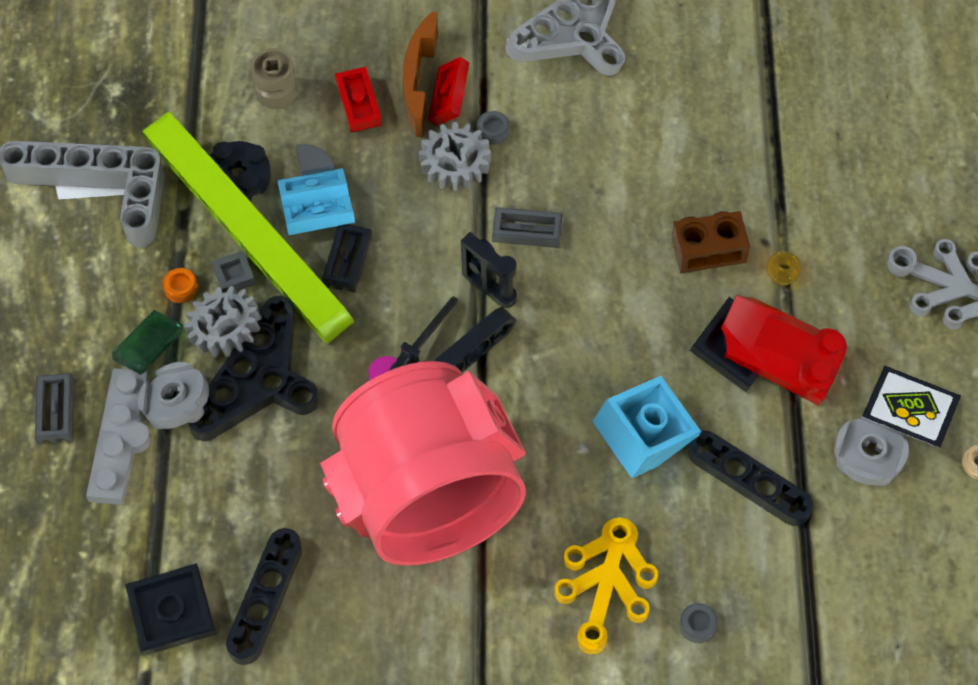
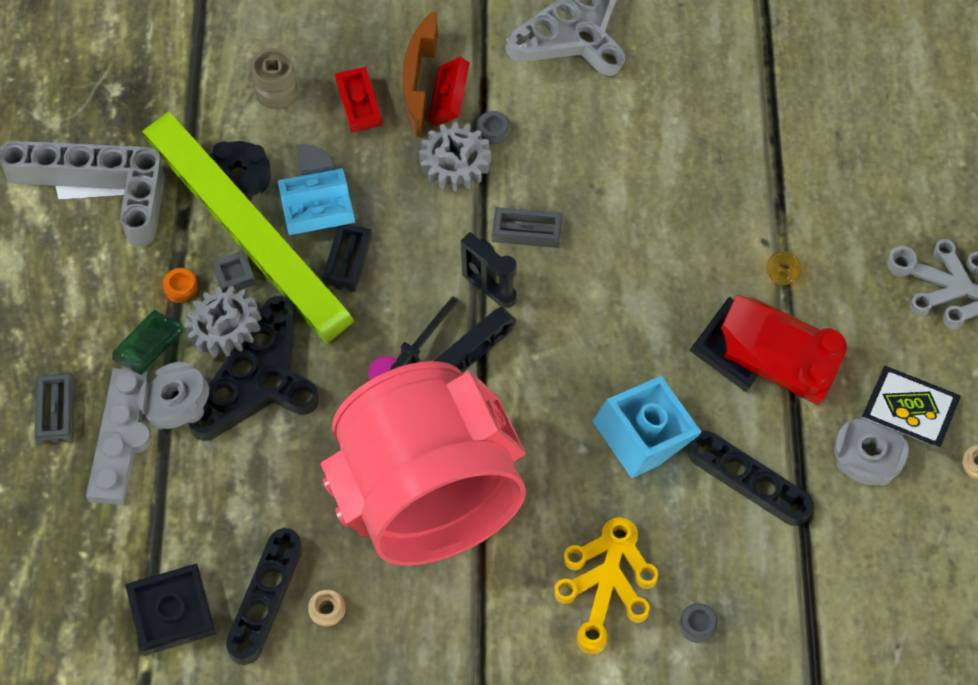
(323, 598): none -> tan plate
(711, 249): reddish brown brick -> none

